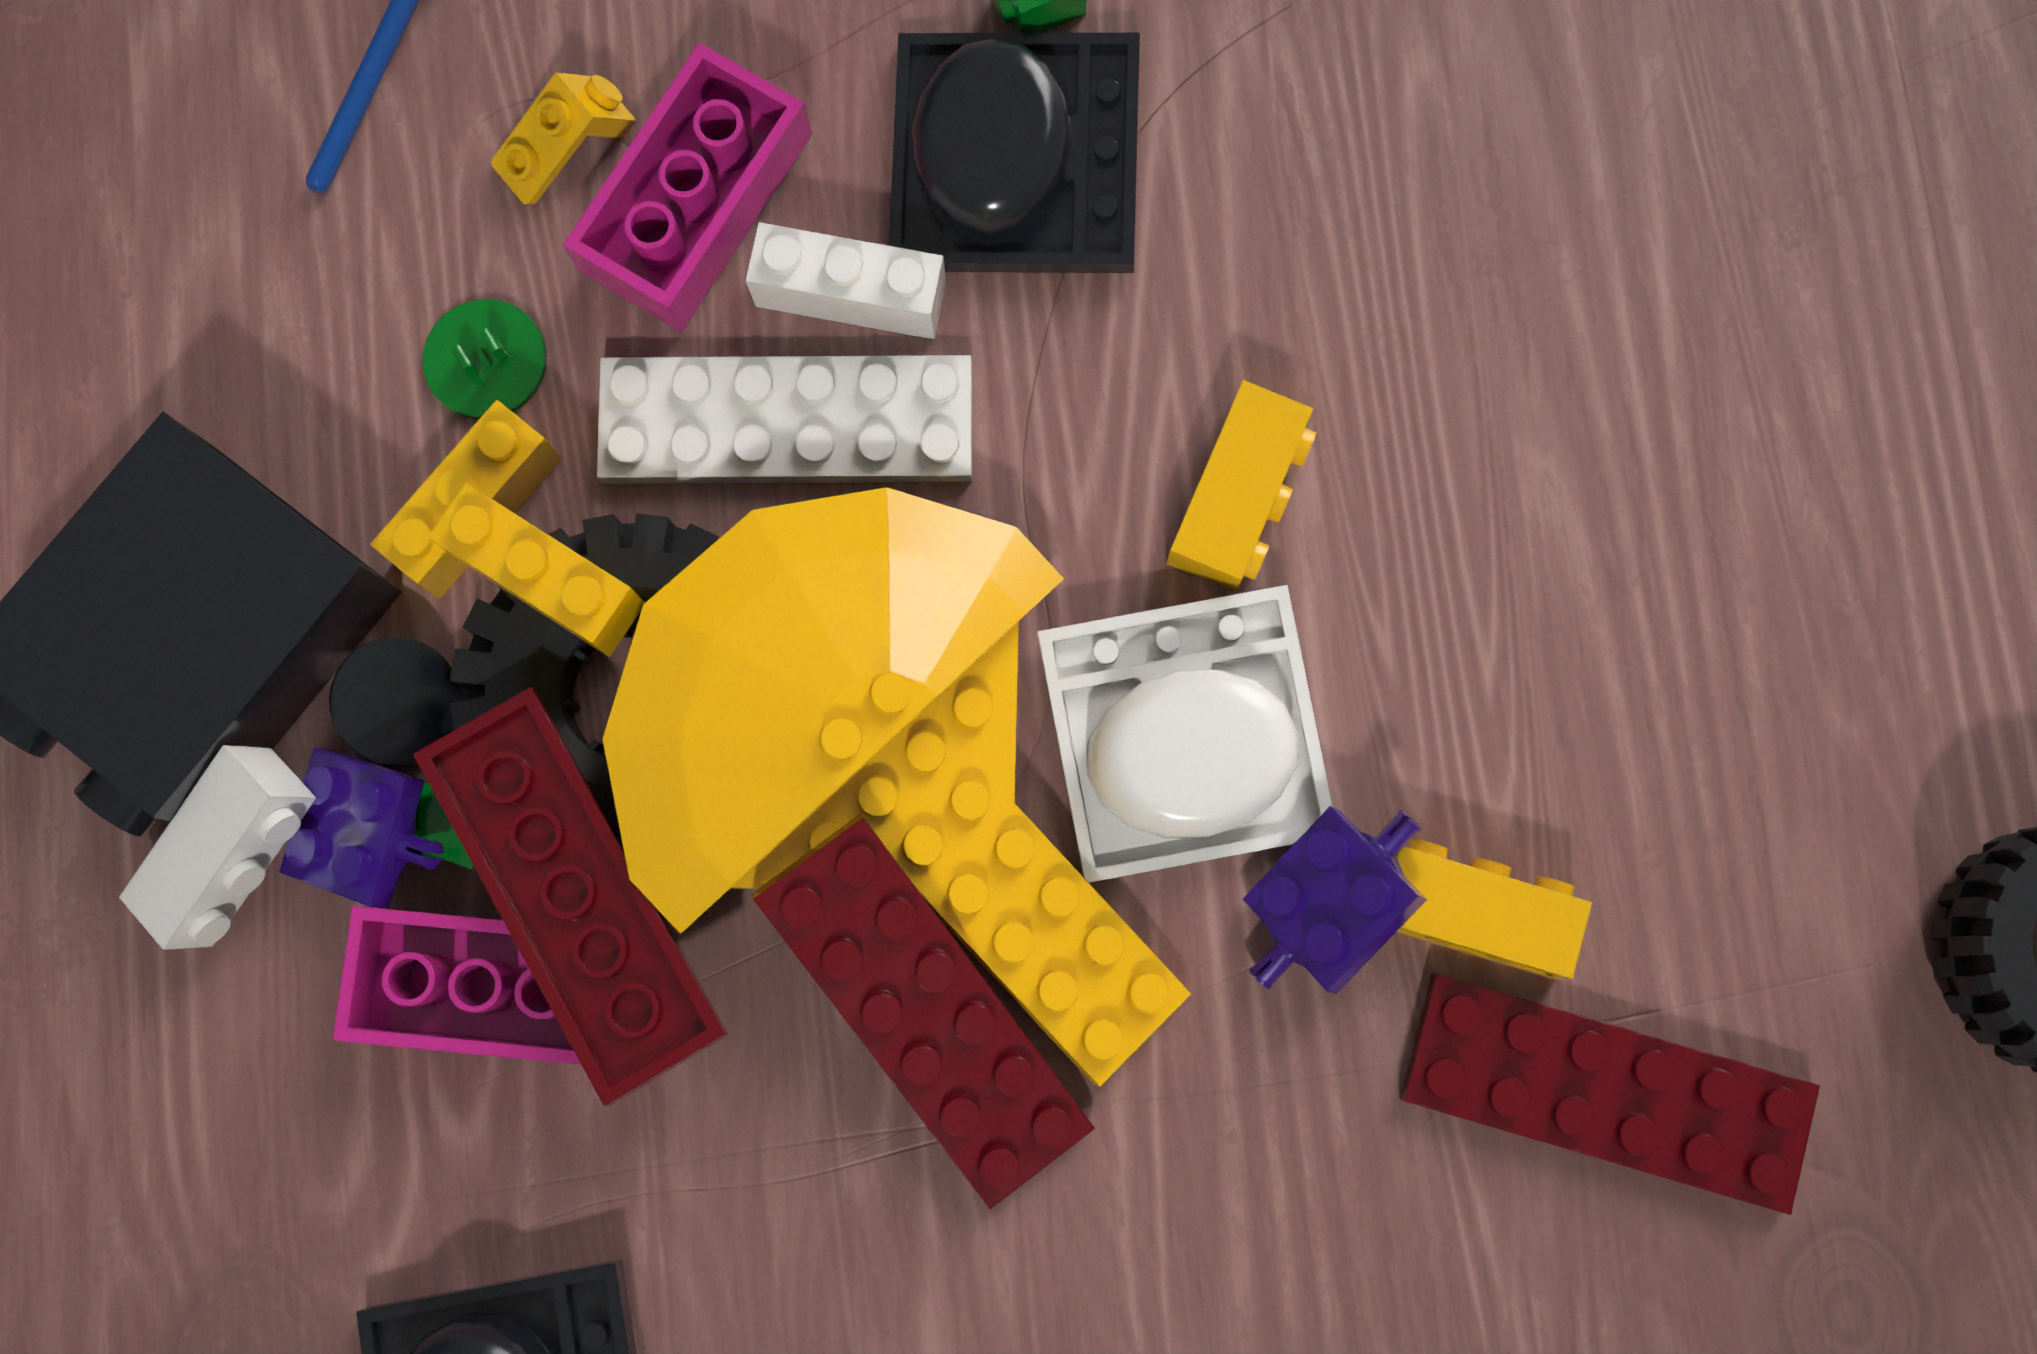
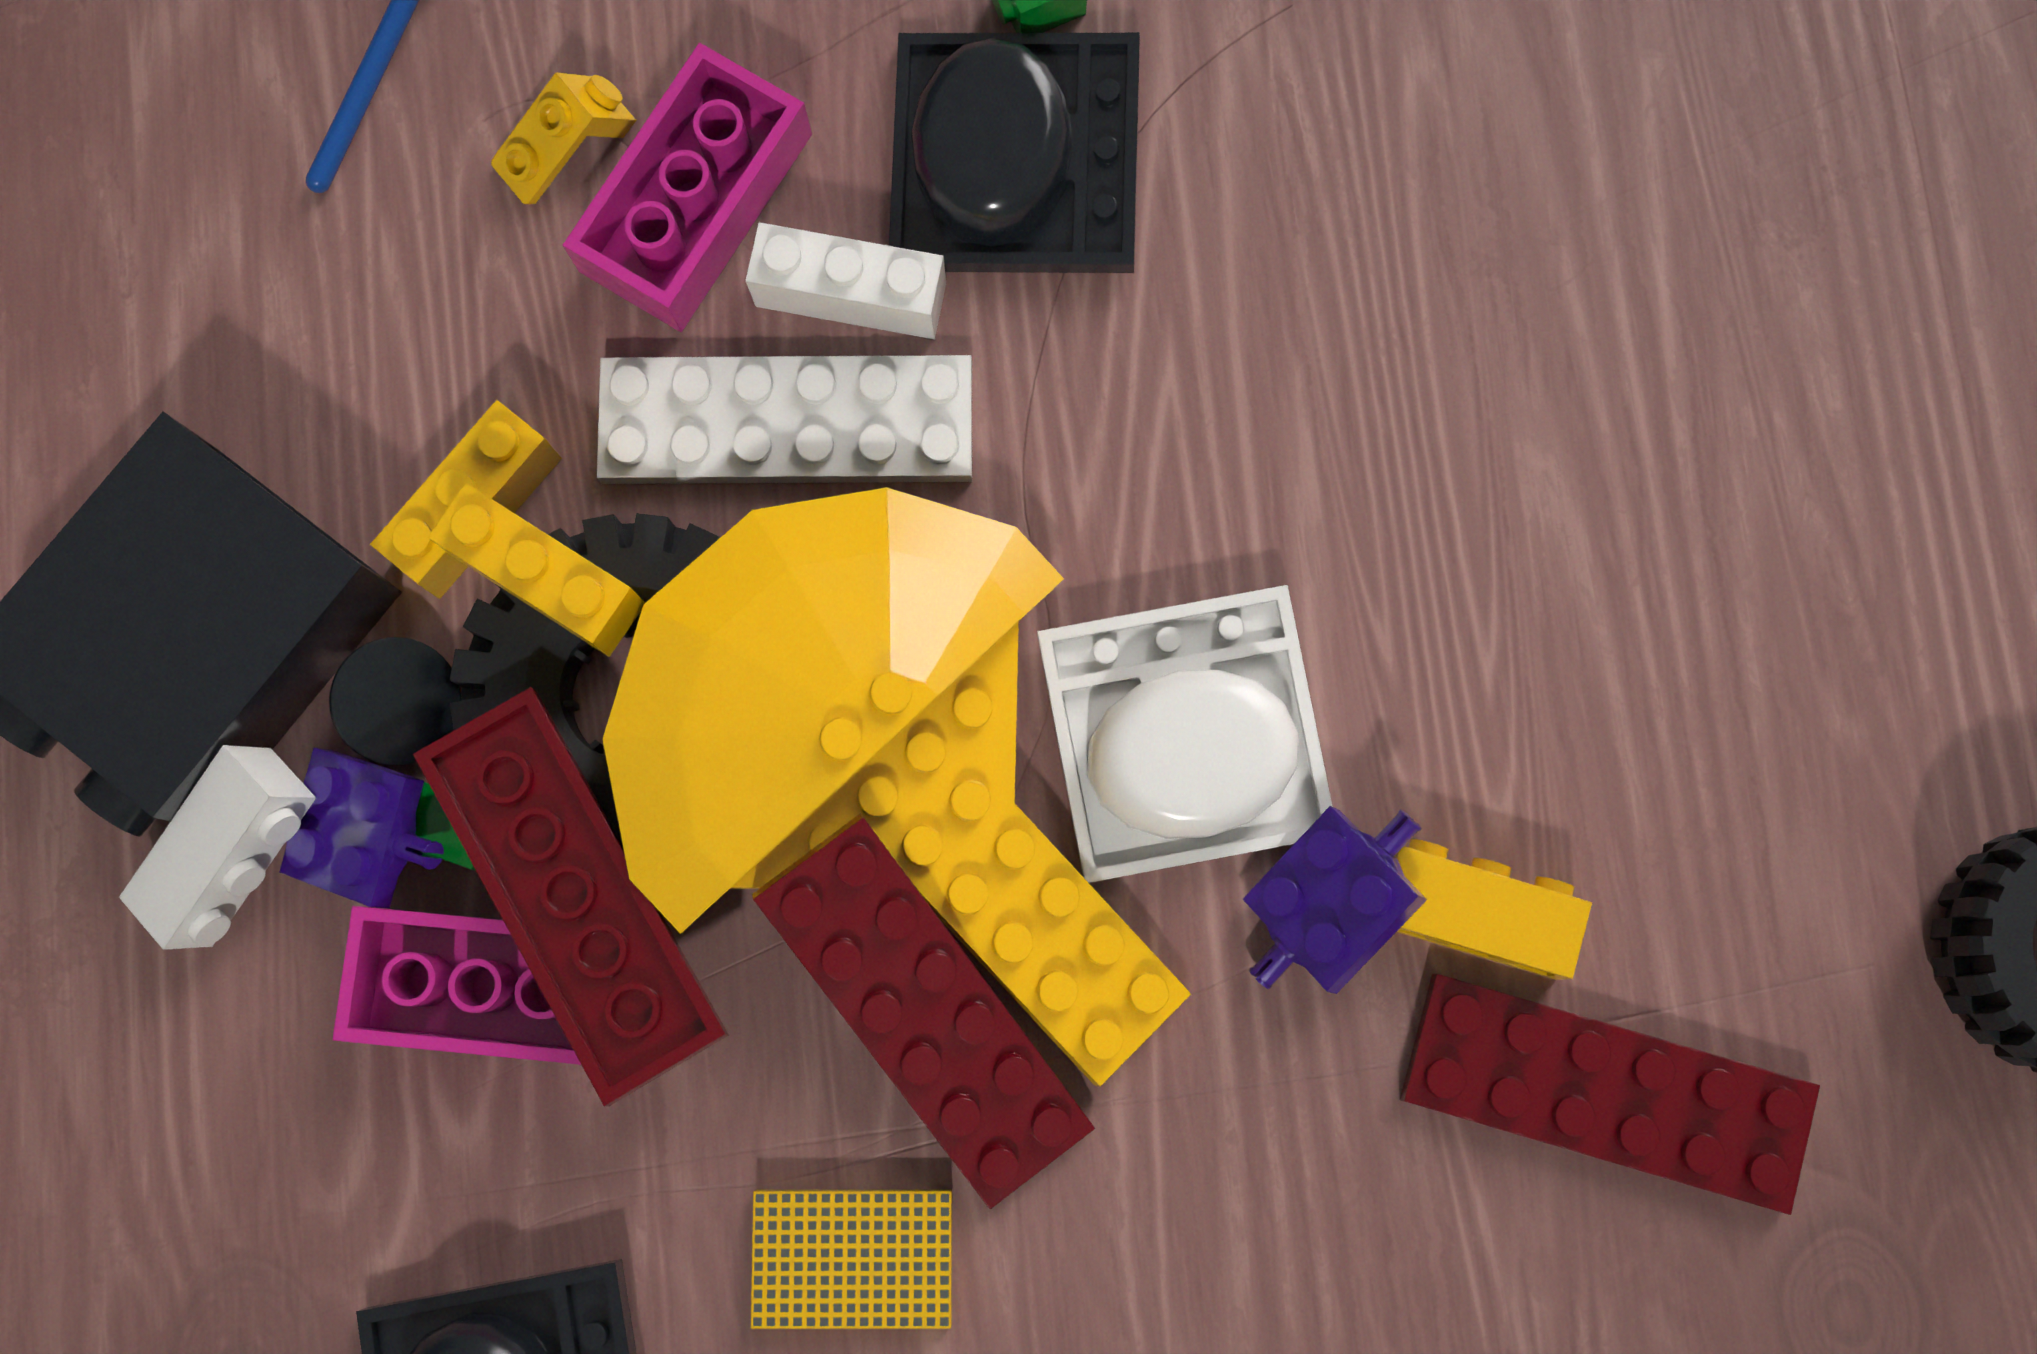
(483, 356): green piece -> none
(852, 1259): none -> yellow tile
(1242, 487): yellow brick -> none

